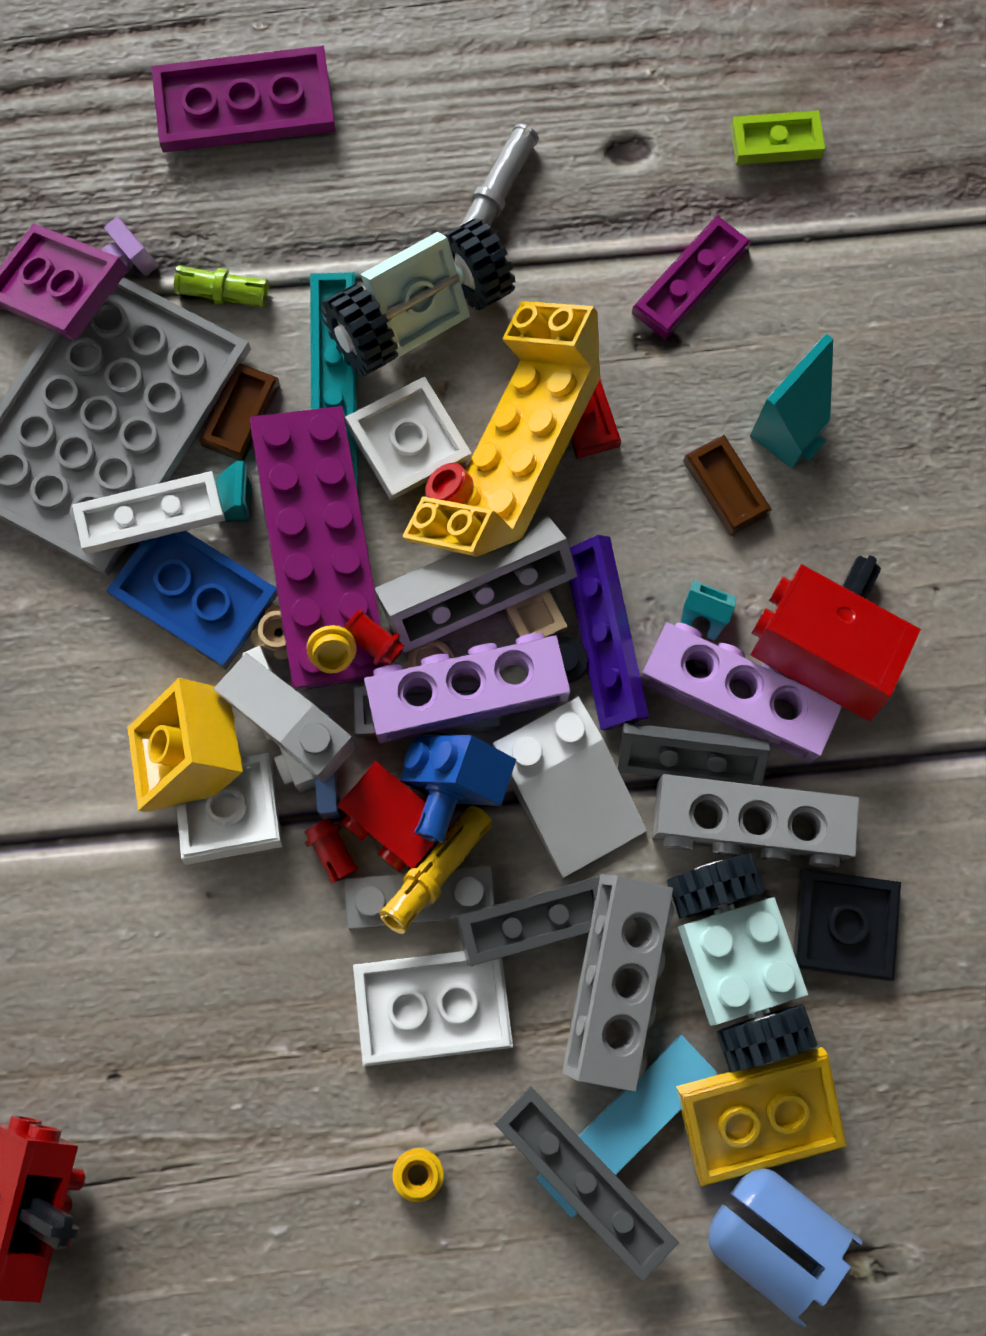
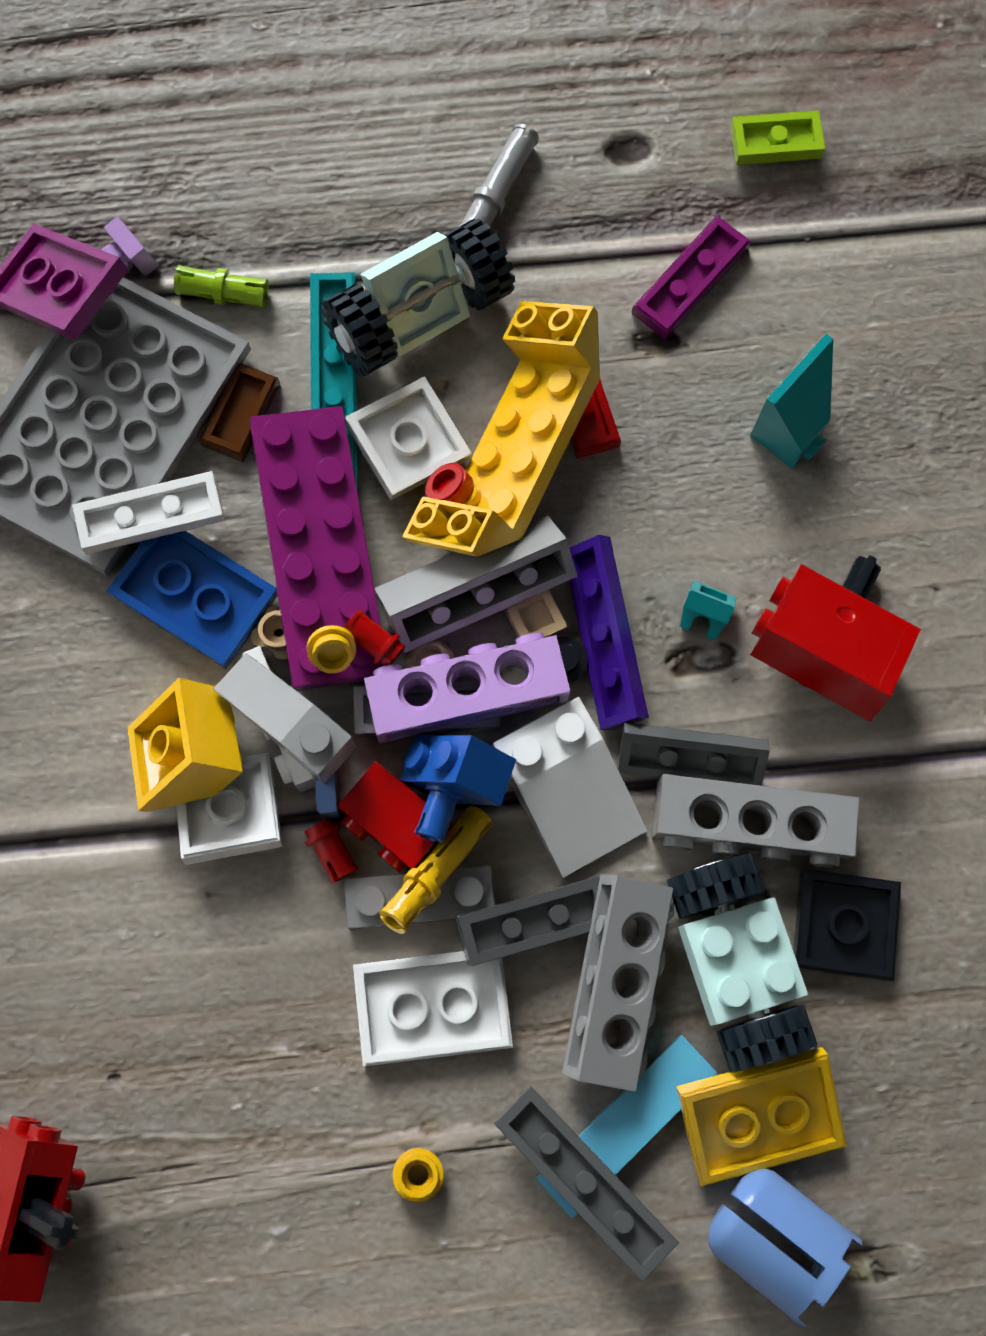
(235, 491): teal slope -> none
(242, 99): magenta plate -> none
(727, 485): reddish brown tile -> none
(755, 716): lavender brick -> none

